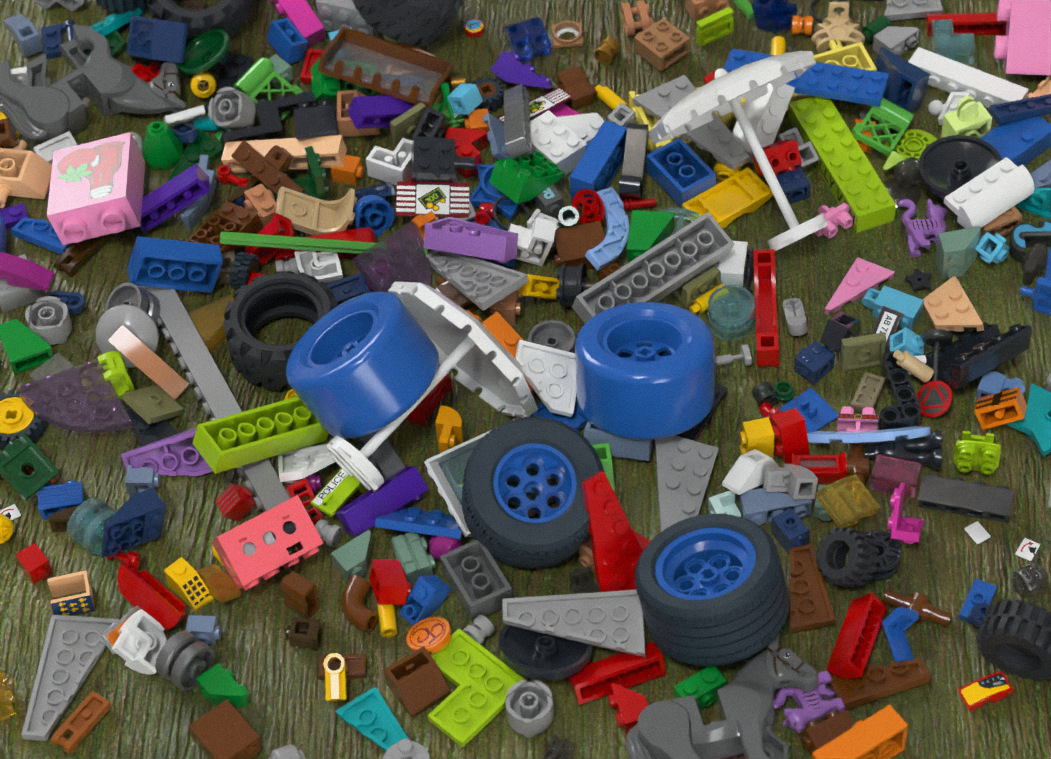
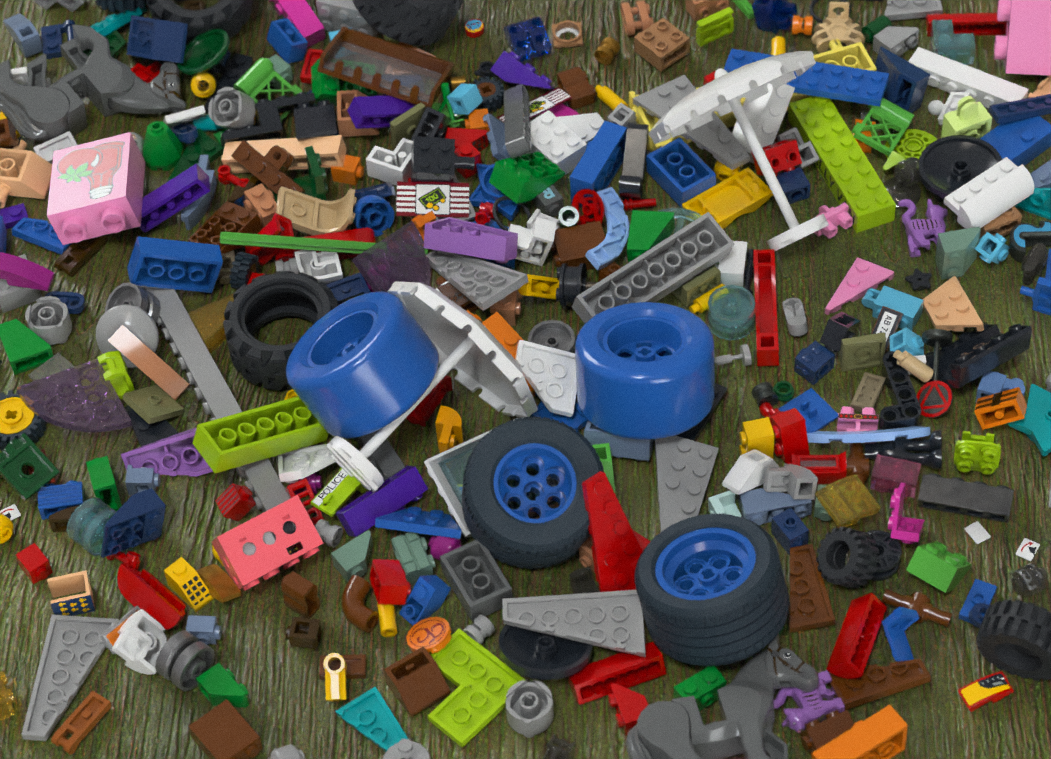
(103, 482): none -> green slope
(484, 70): none -> black plate
(938, 566): none -> bright green slope

